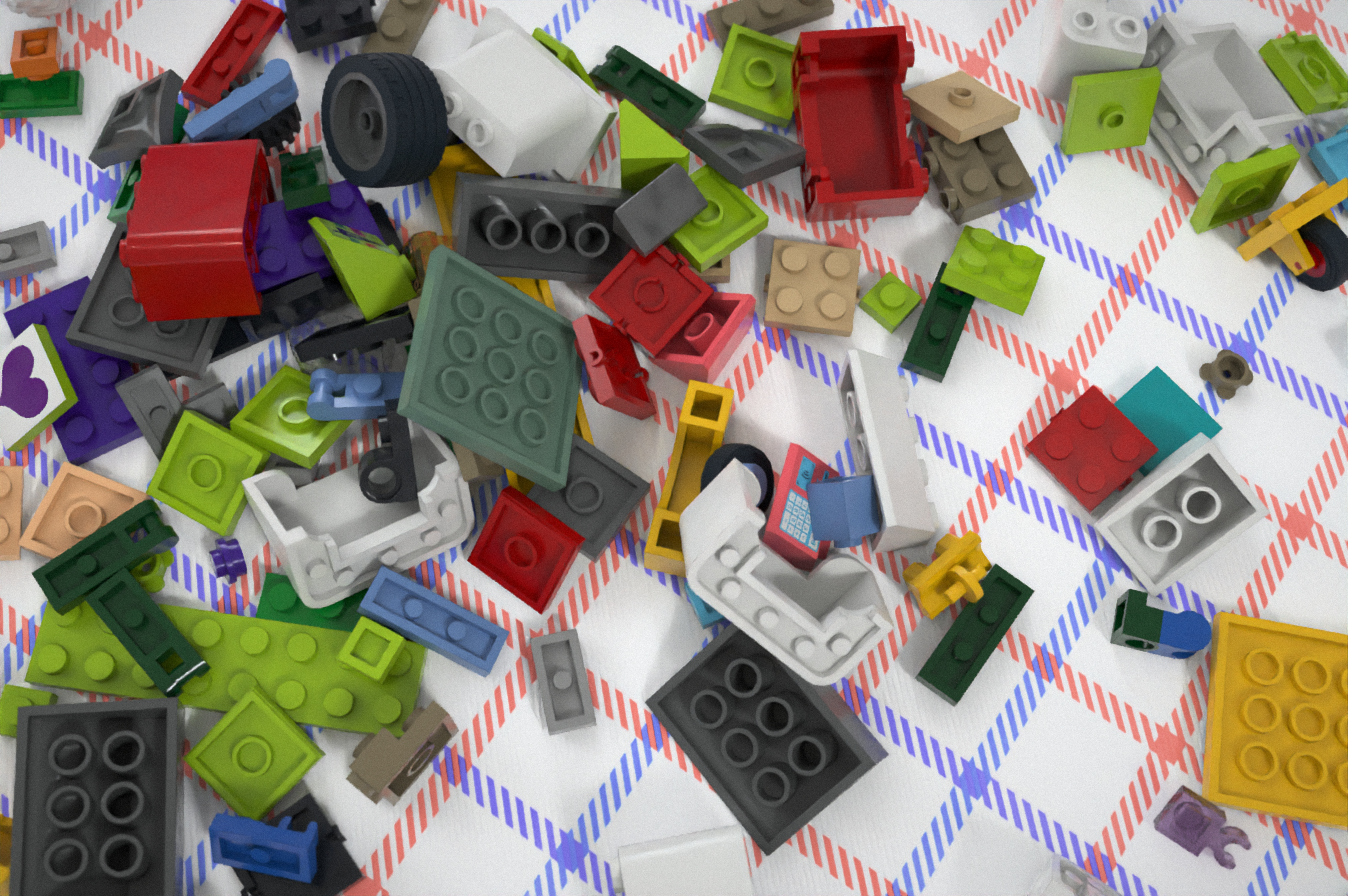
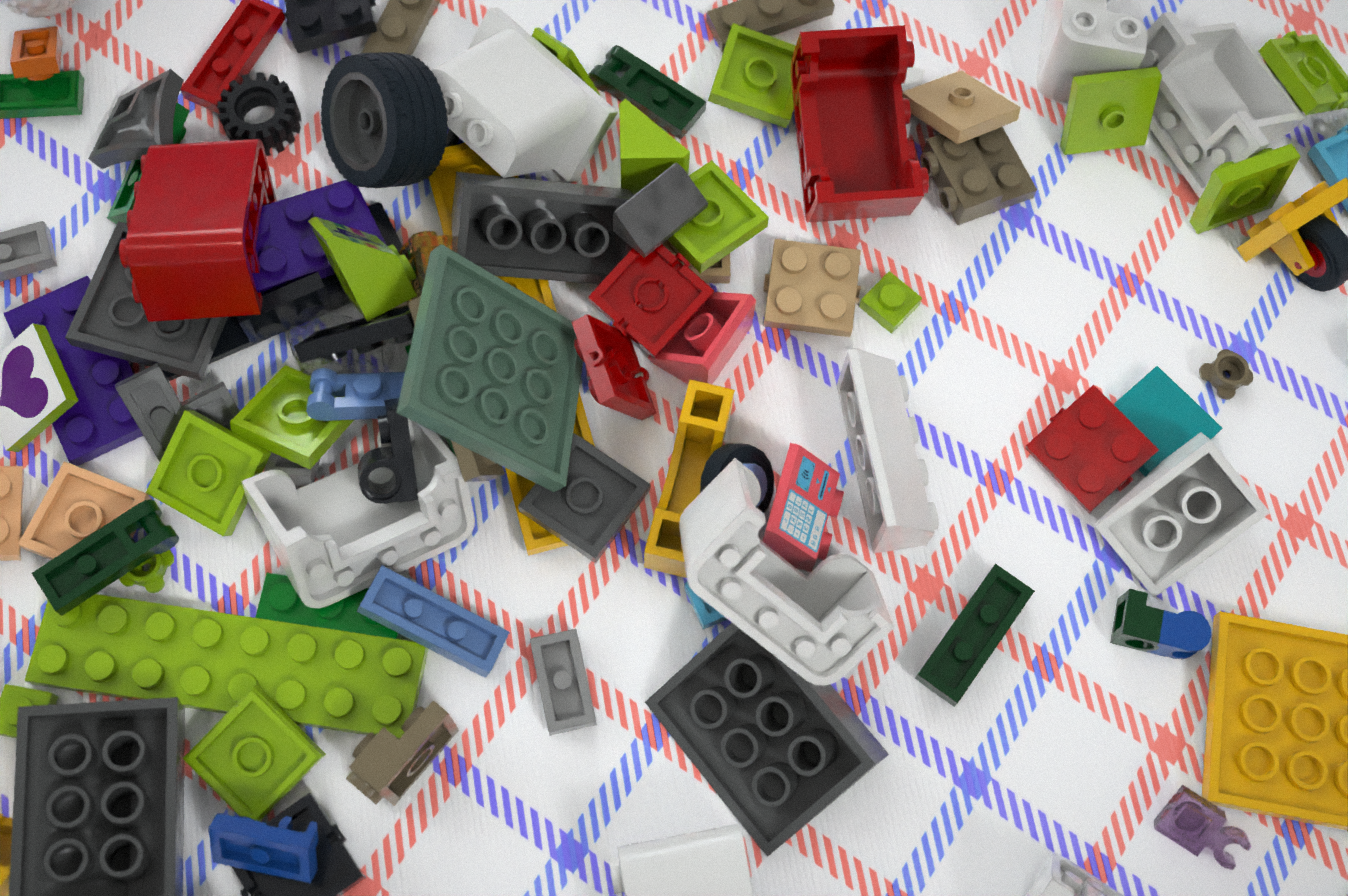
(146, 632): dark green plate -> none
(228, 560): dark purple plate -> none
(246, 106): medium blue plate -> none
(304, 178): dark green plate -> none
(371, 650): lime plate -> none
(526, 549): red tile -> none
(743, 154): dark grey plate -> none
(843, 509): medium blue brick -> none
(937, 331): dark green plate -> none
(951, 576): yellow hips -> none
(993, 269): lime plate -> none

